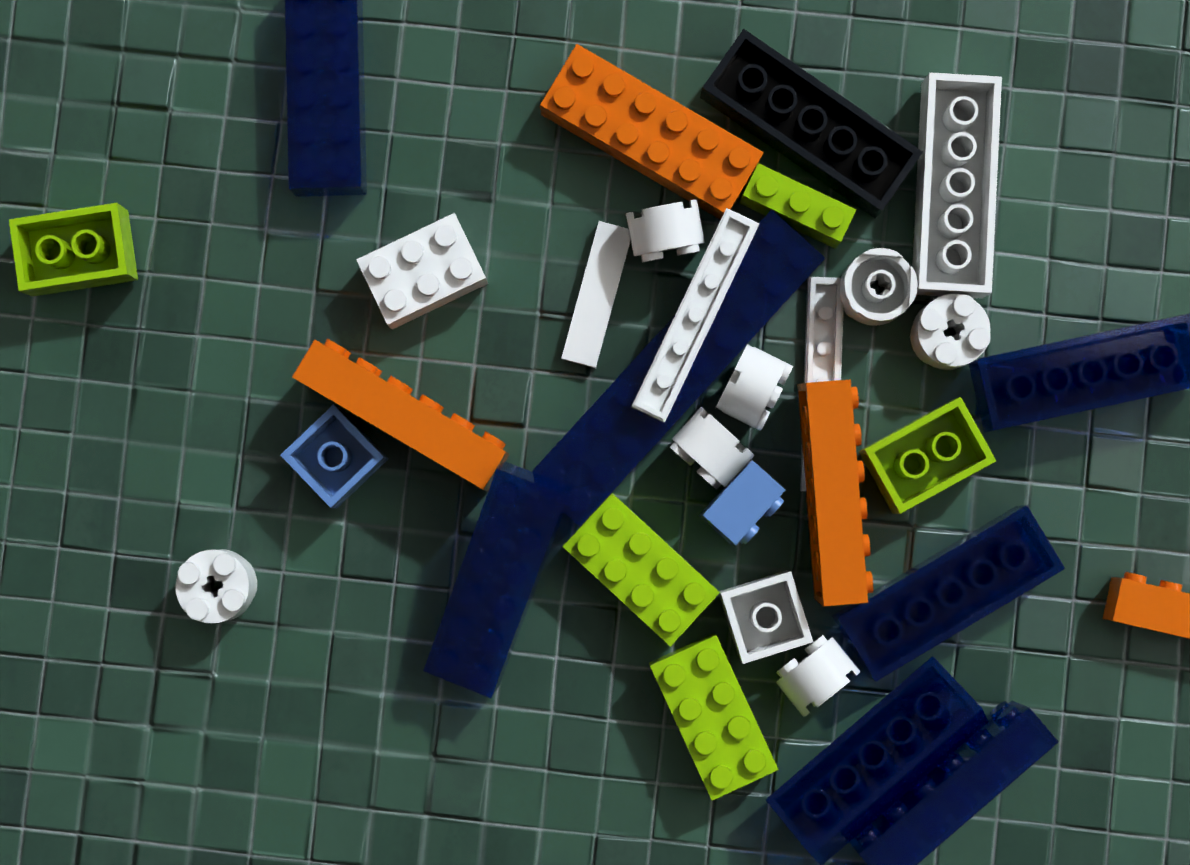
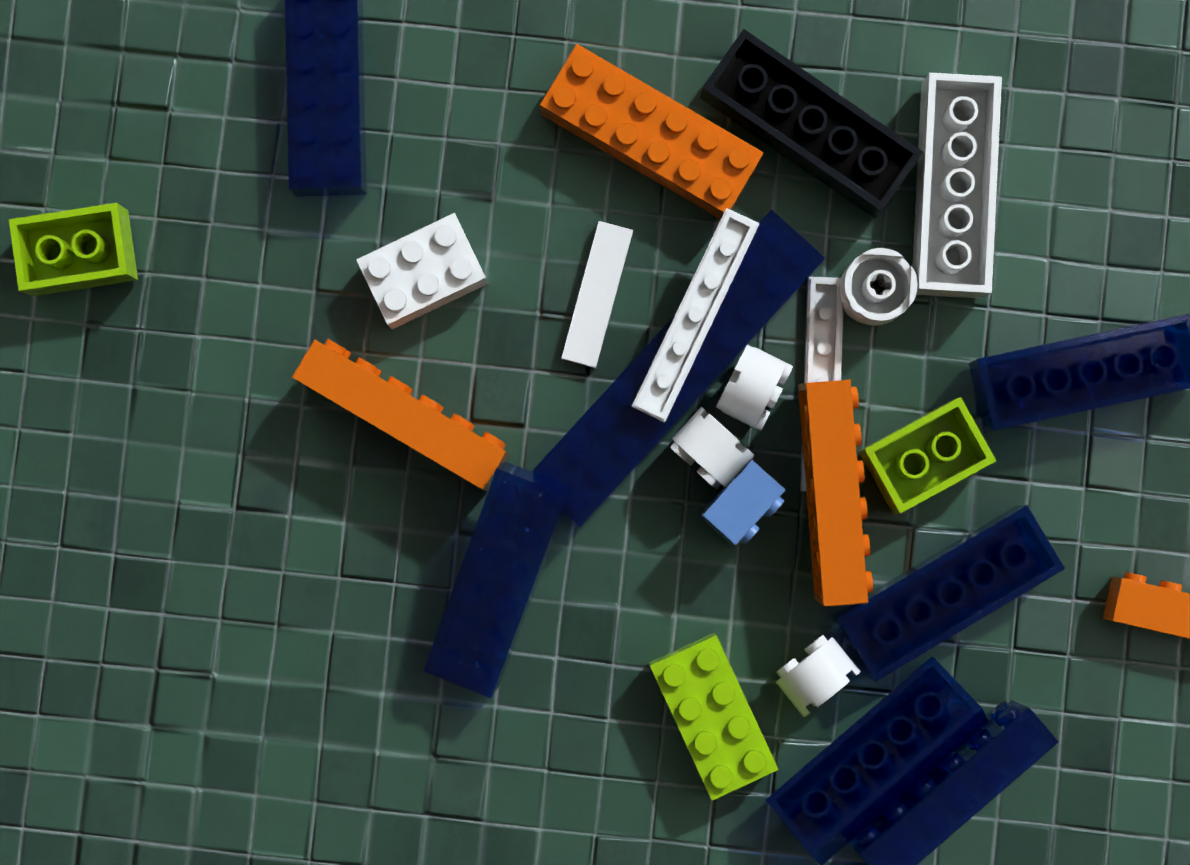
(205, 568): white brick -> none
(334, 456): medium blue brick -> none
(641, 569): lime brick -> none
(665, 229): white brick -> none
(765, 616): white brick -> none
(798, 205): lime brick -> none
(954, 312): white brick -> none

